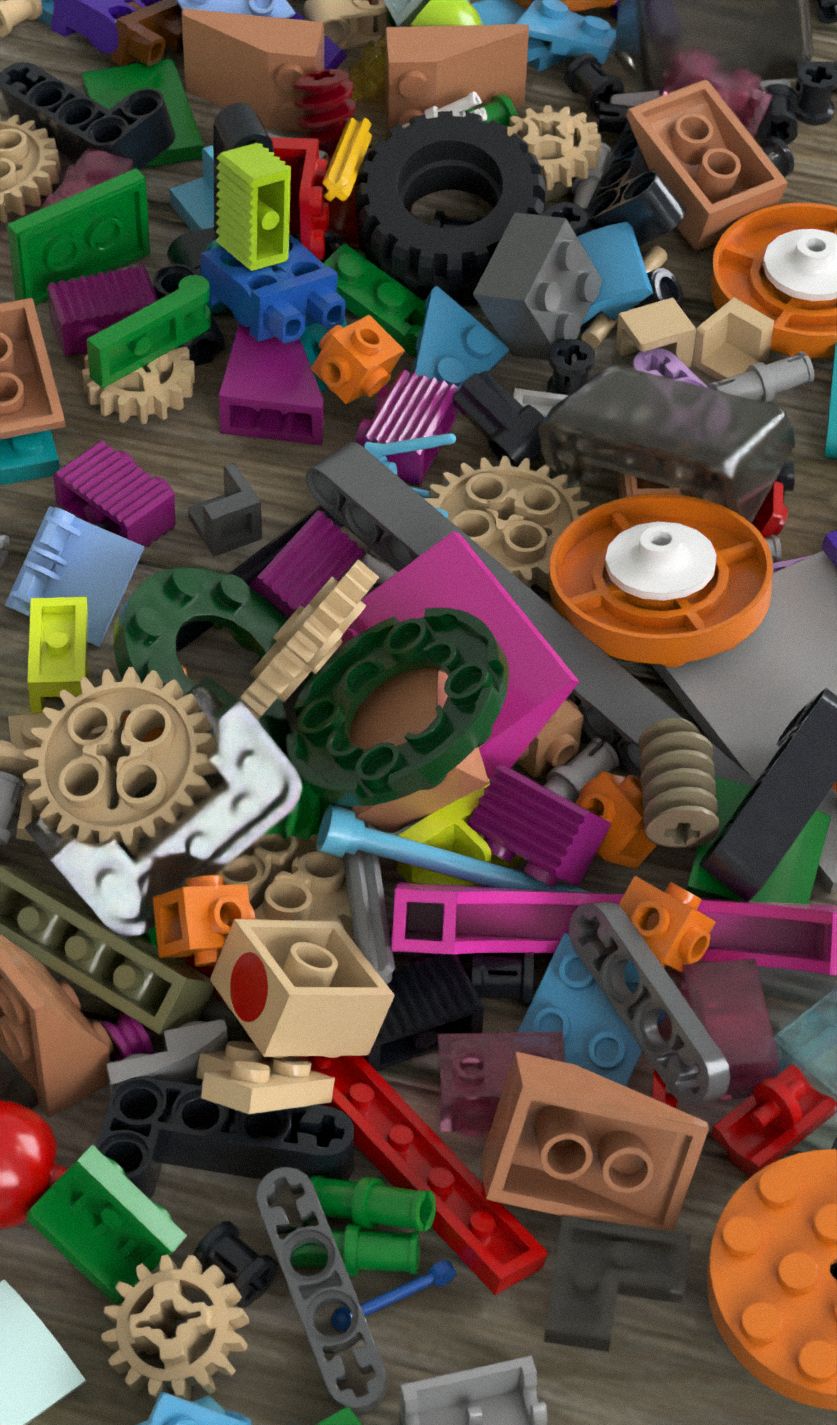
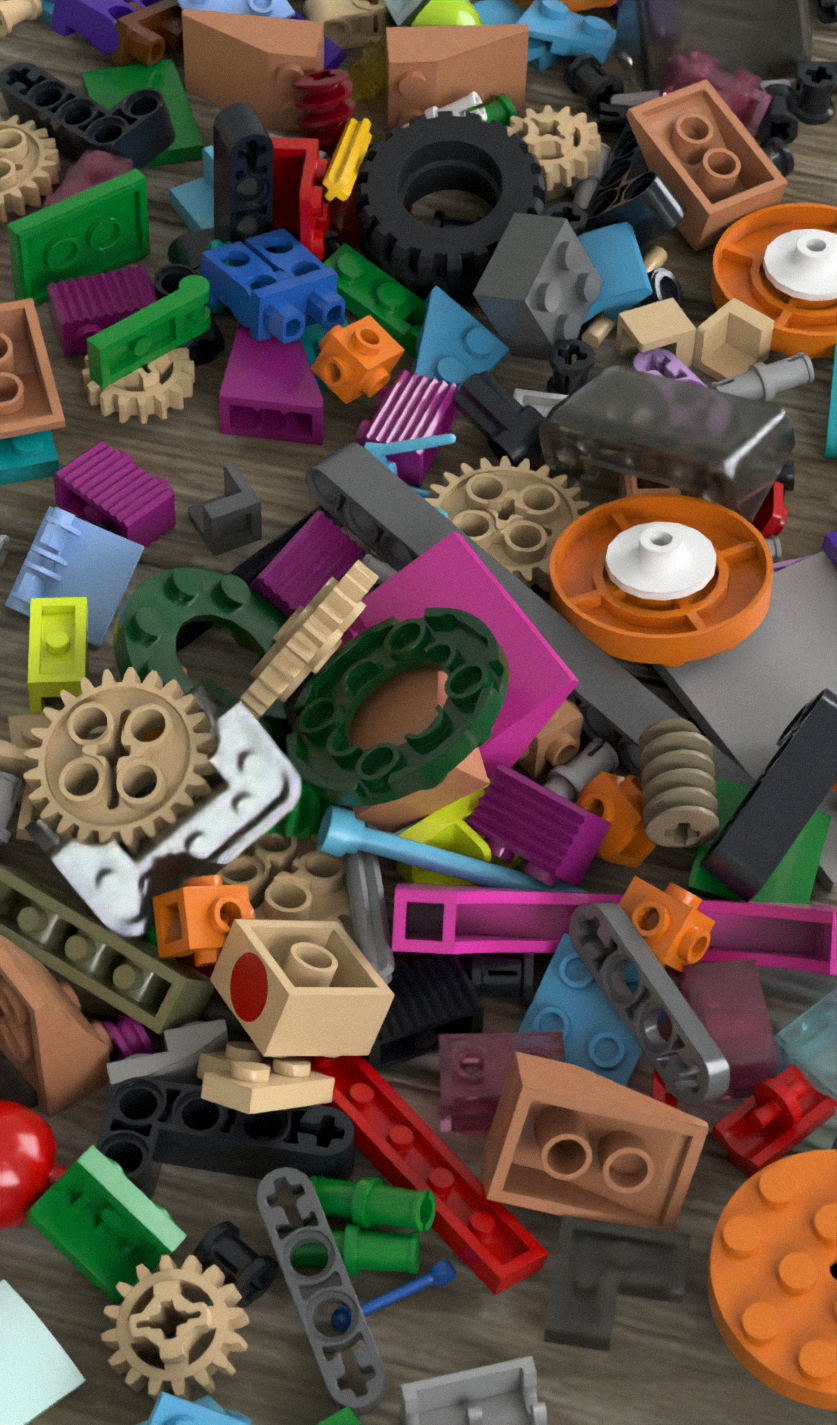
(254, 206): lime brick -> none

